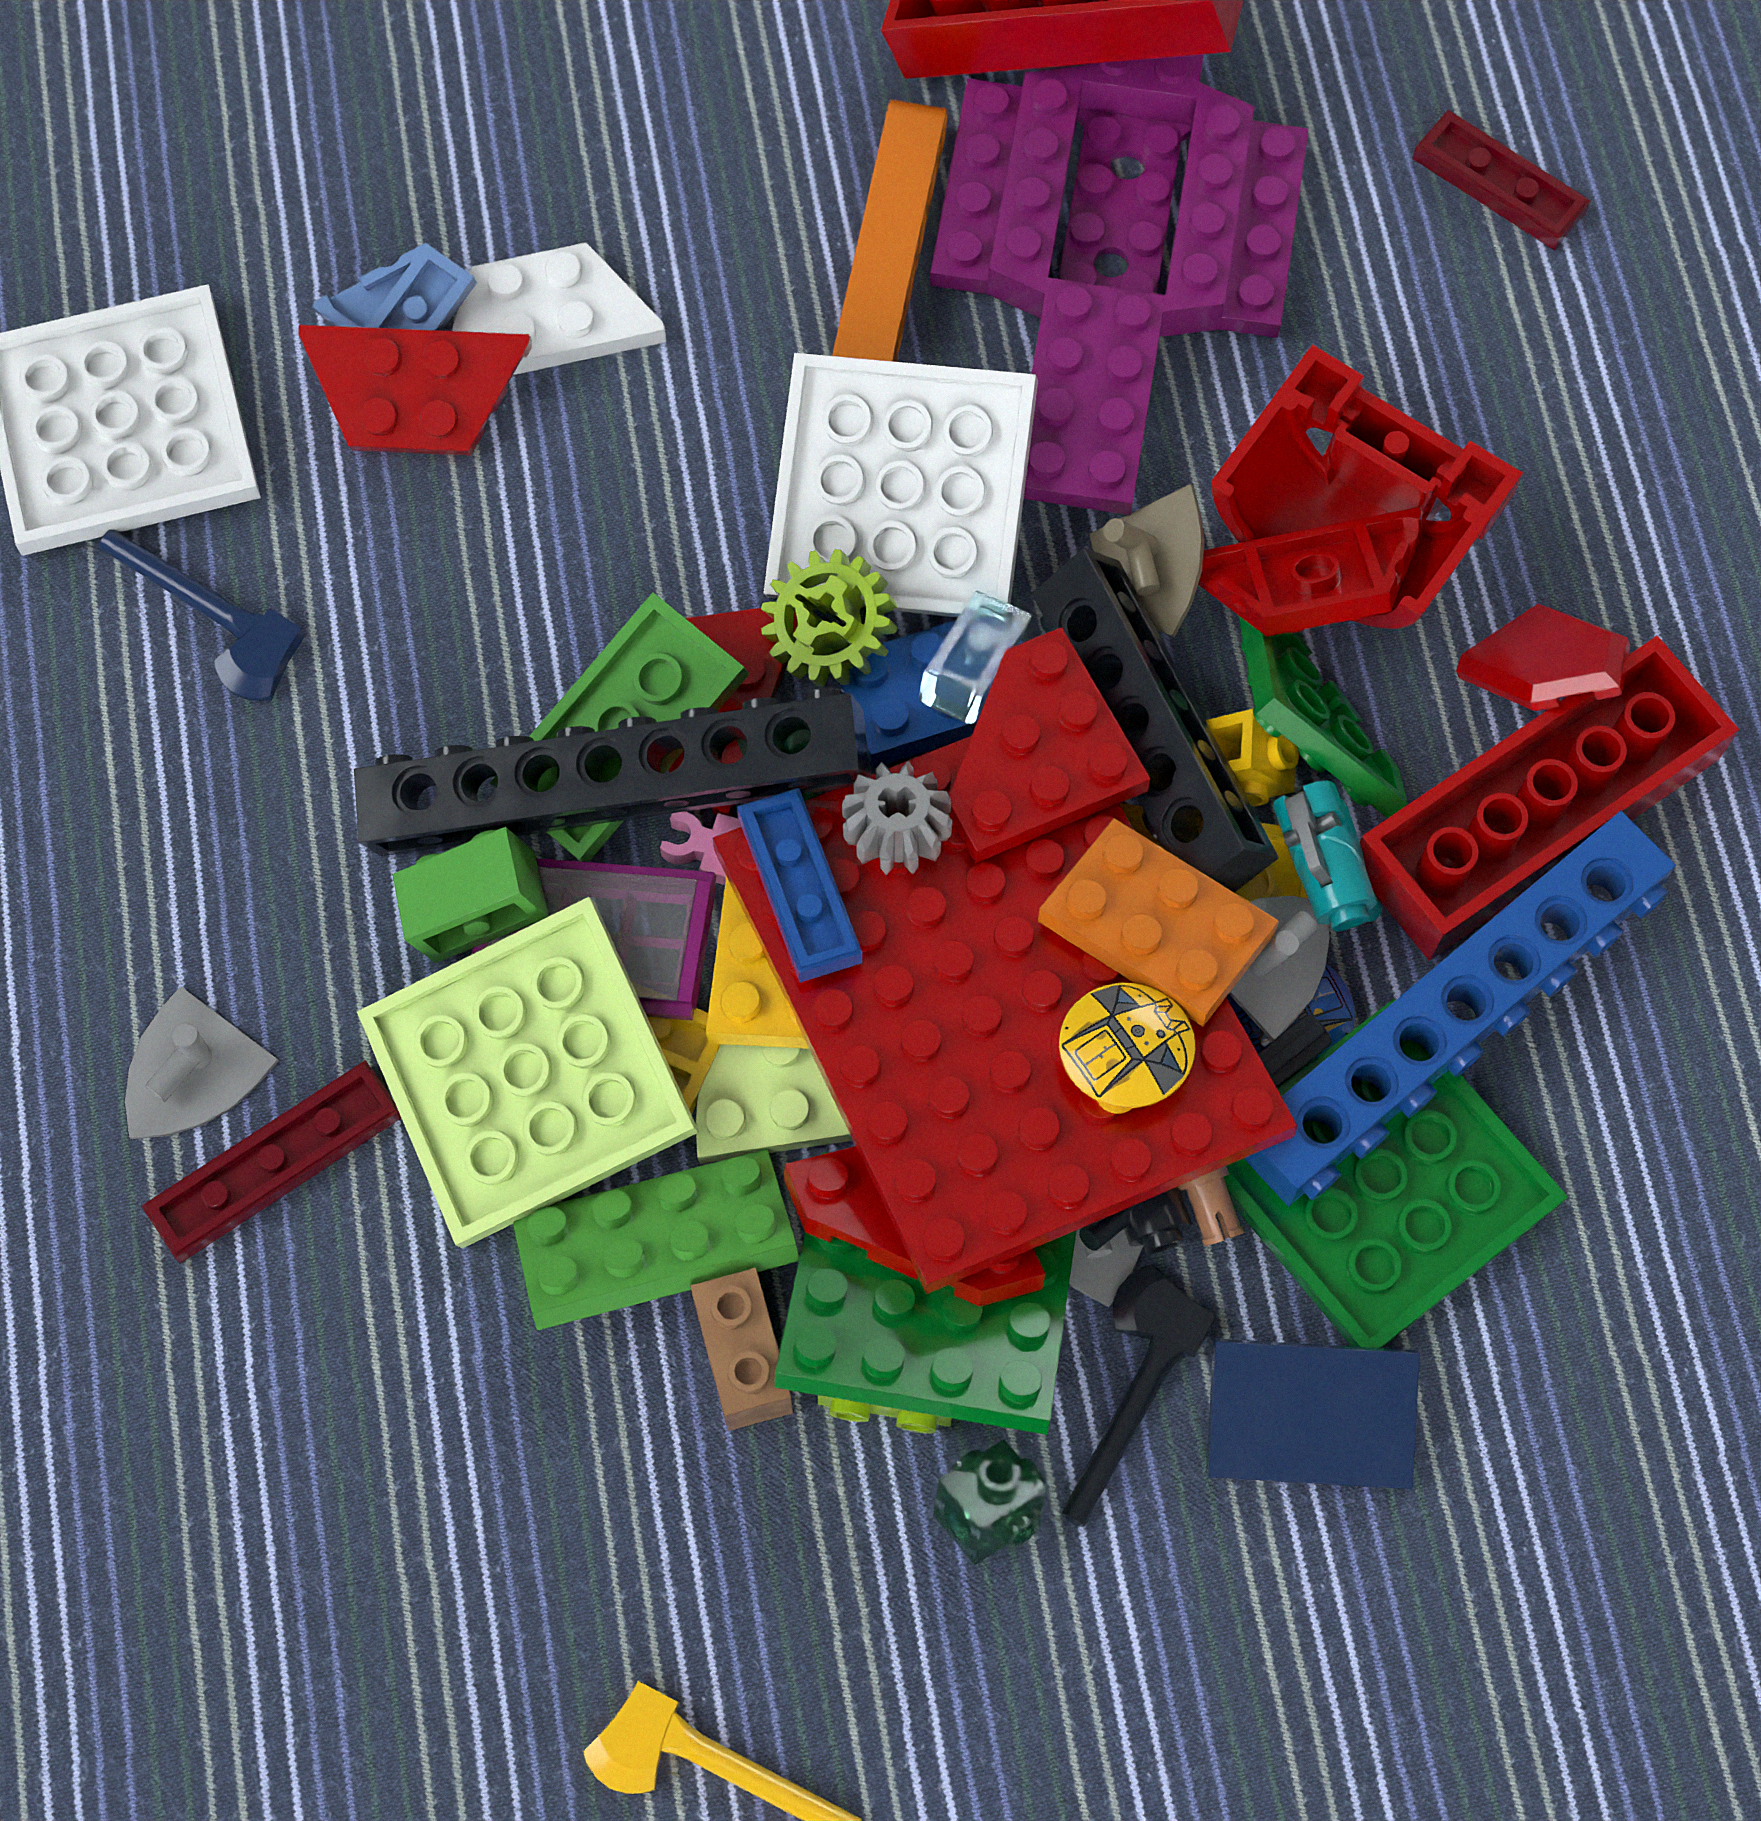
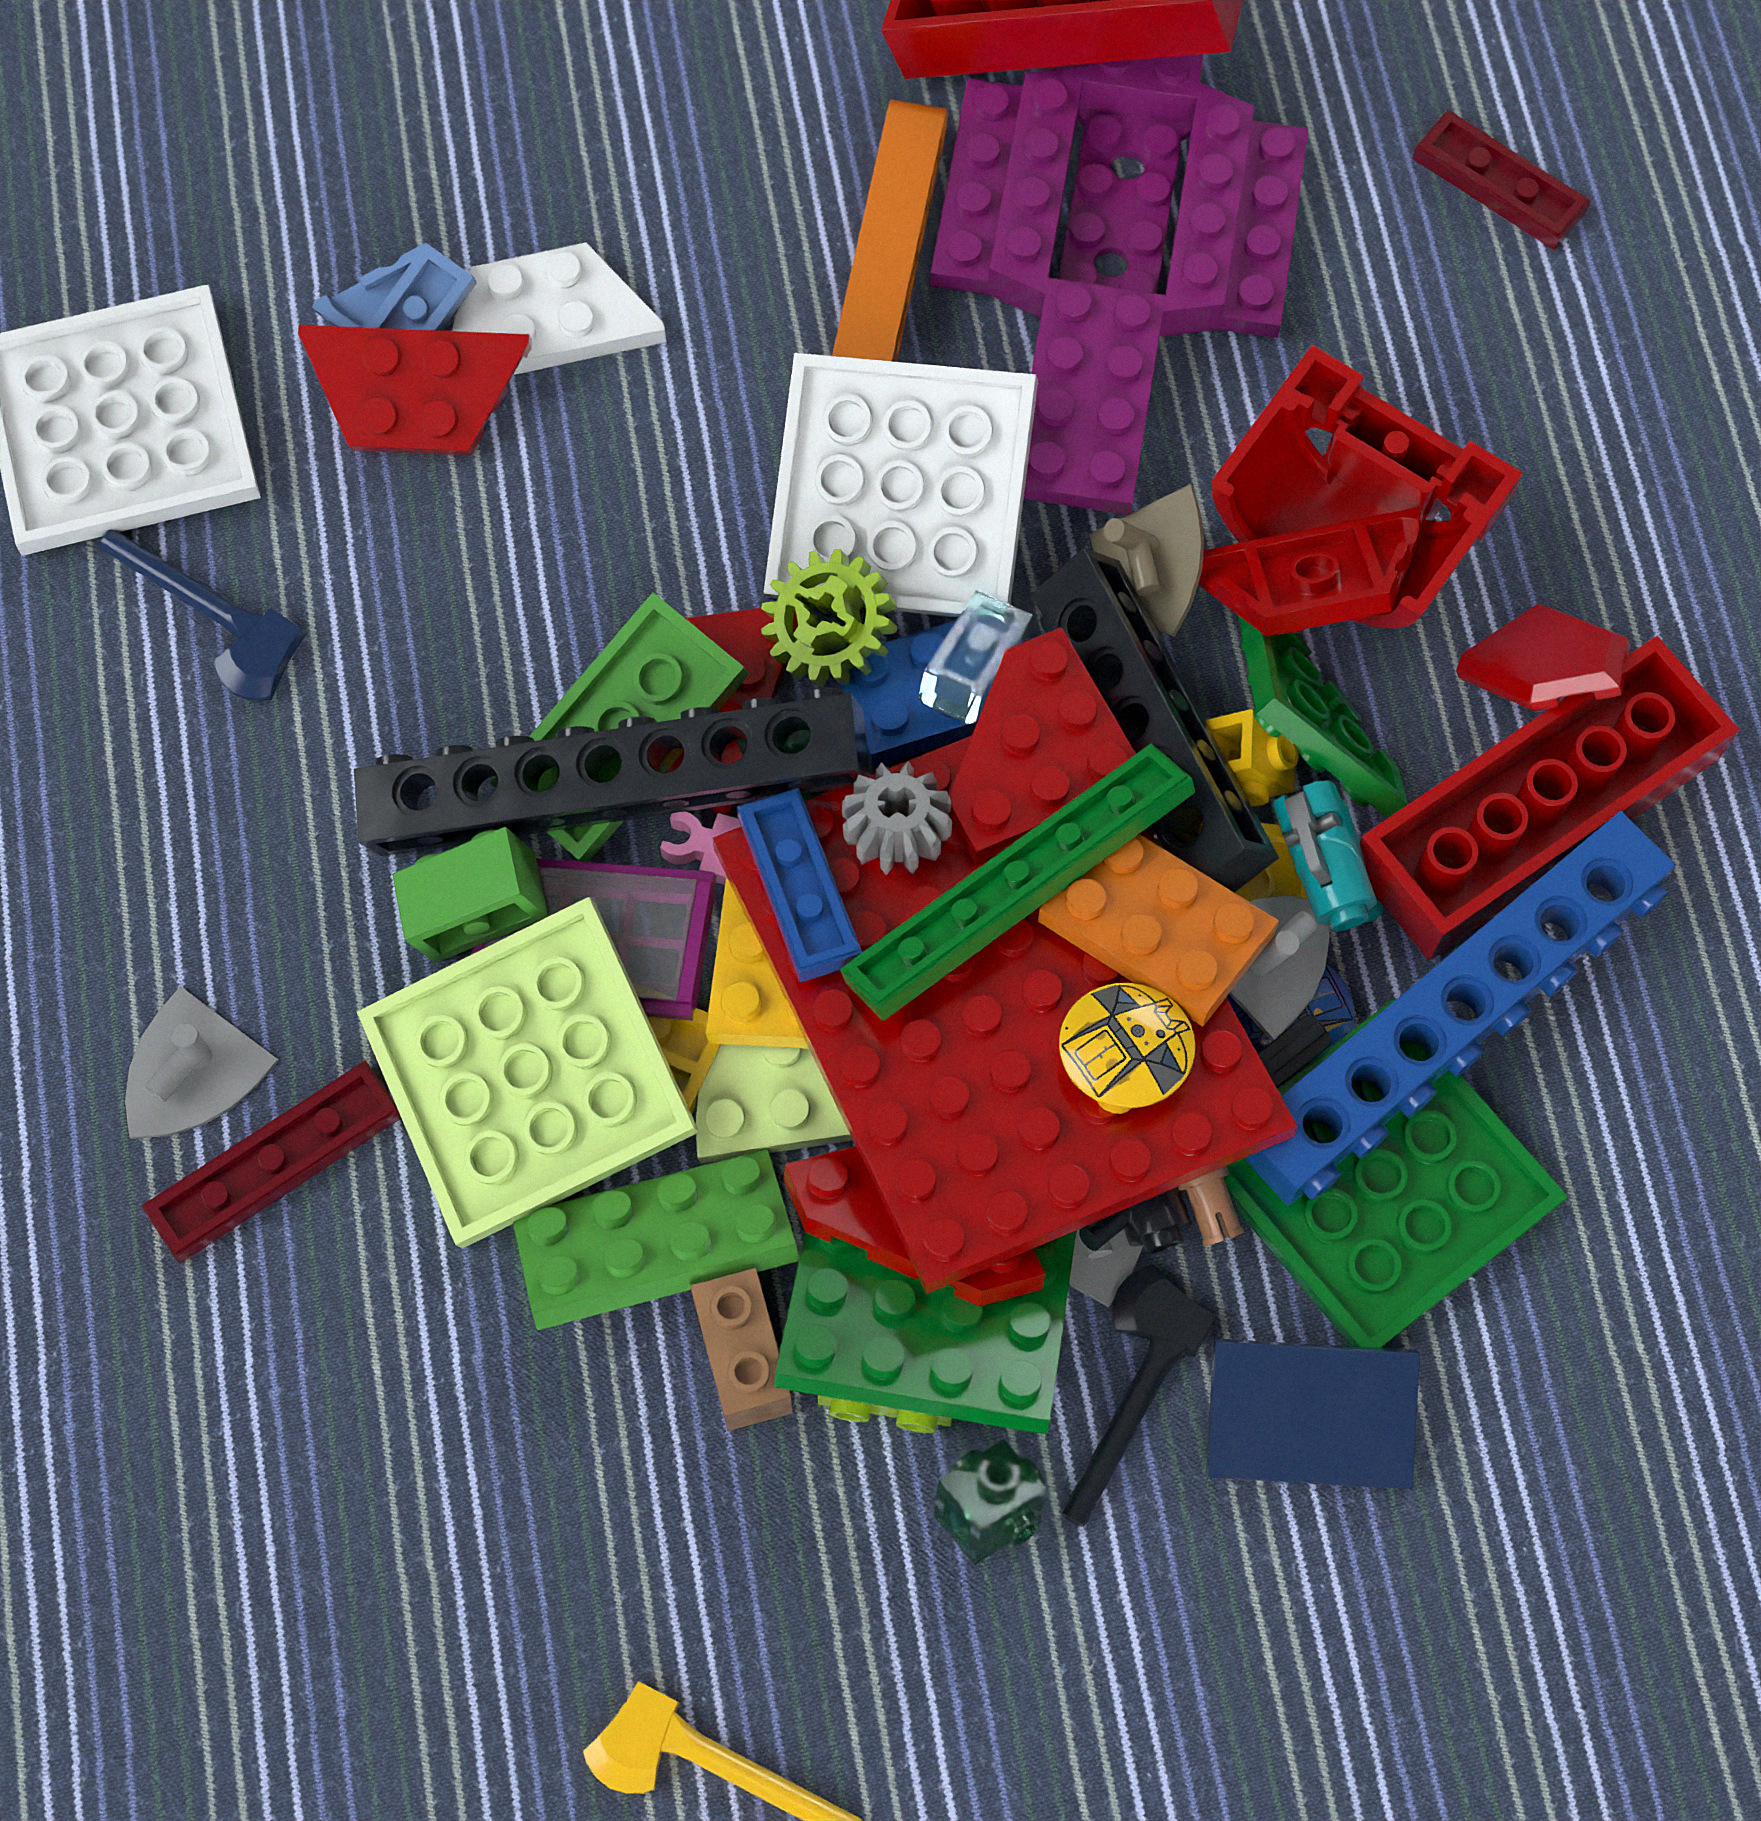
(1017, 881): none -> green tile

